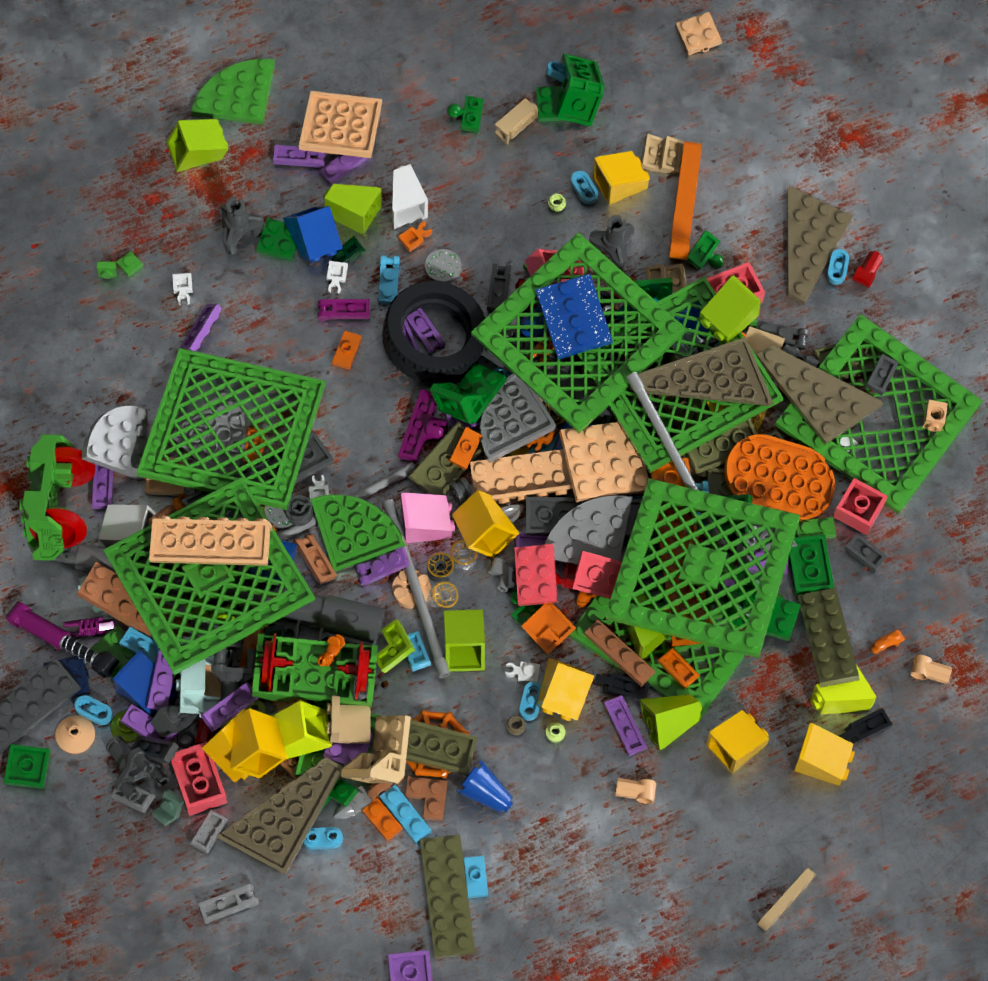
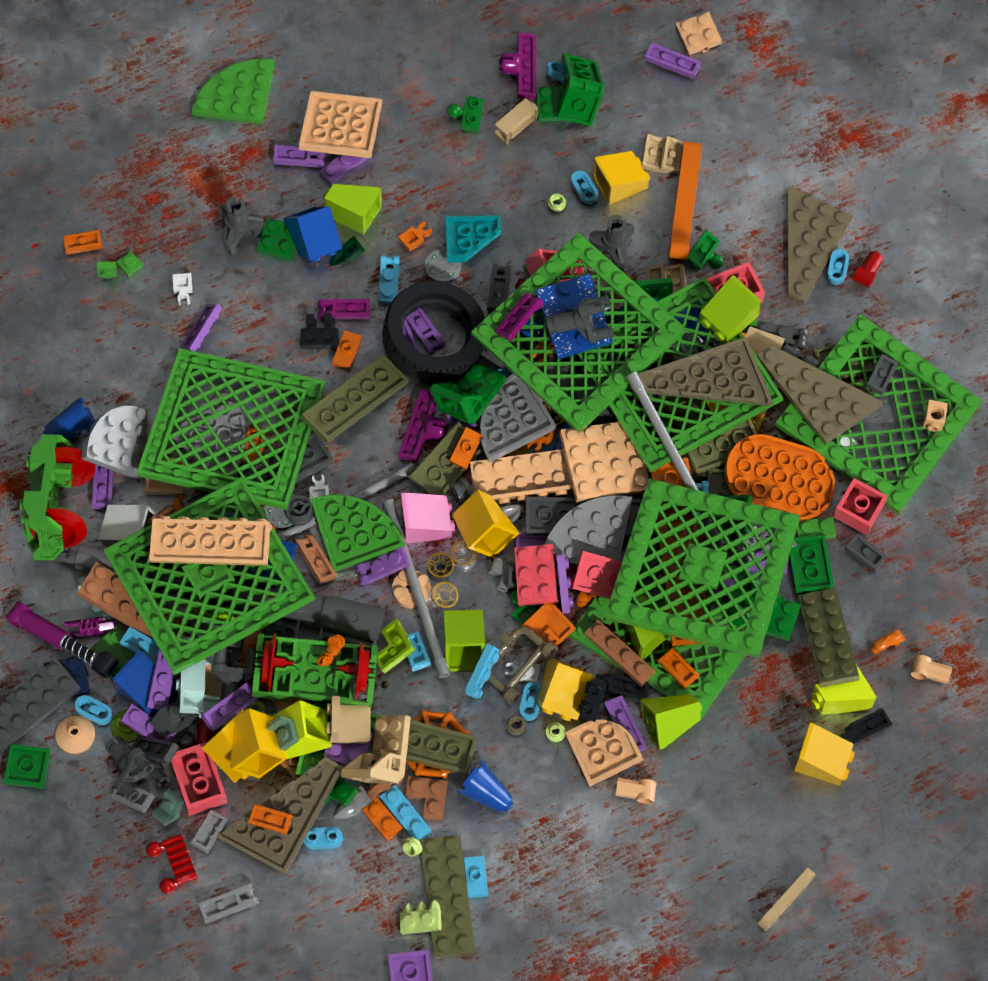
(72, 421): none -> blue cone
(82, 242): none -> orange plate
(179, 861): none -> red gear
(196, 143): lime slope -> none
(270, 819): none -> orange plate
(285, 731): none -> sand green bracket
(319, 337): none -> black plate
(336, 273): white plate -> none
(354, 399): none -> olive plate
(408, 198): white slope -> none
(412, 846): none -> yellowish green plate
(421, 919): none -> yellowish green plate
(469, 235): none -> teal plate
(482, 671): none -> medium azure plate
(508, 640): none -> dark tan bar
(518, 316): none -> magenta plate
(522, 65): none -> magenta plate
(563, 582): none -> medium lavender plate
(582, 319): none -> dark grey wheel
(595, 692): none -> black plate
(603, 749): none -> light nougat plate
(672, 60): none -> medium lavender plate
(737, 740): yellow slope -> none

